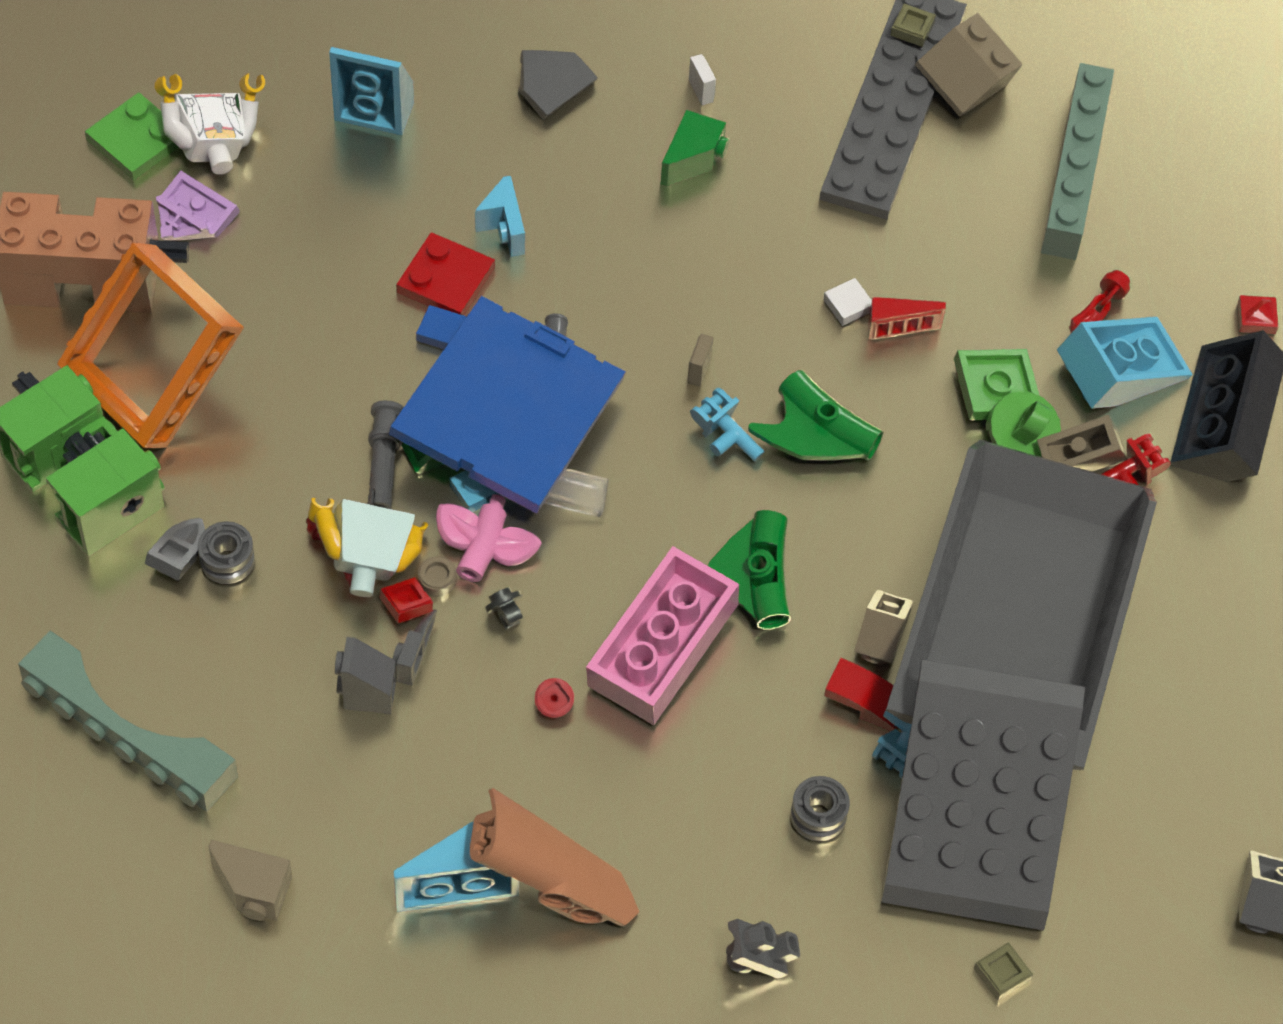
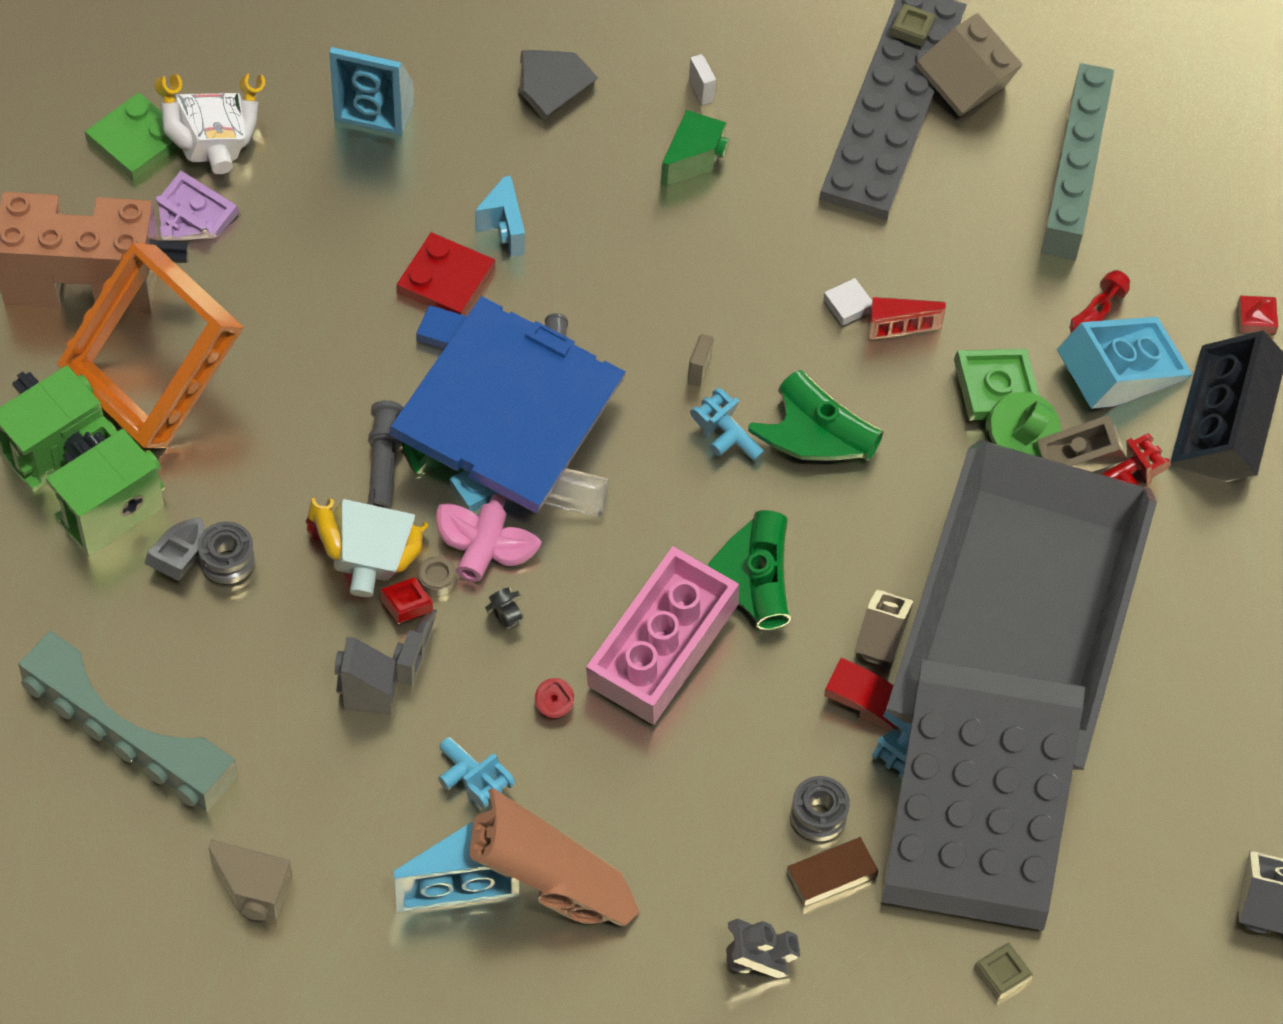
(476, 777): none -> medium azure arm
(832, 871): none -> reddish brown tile

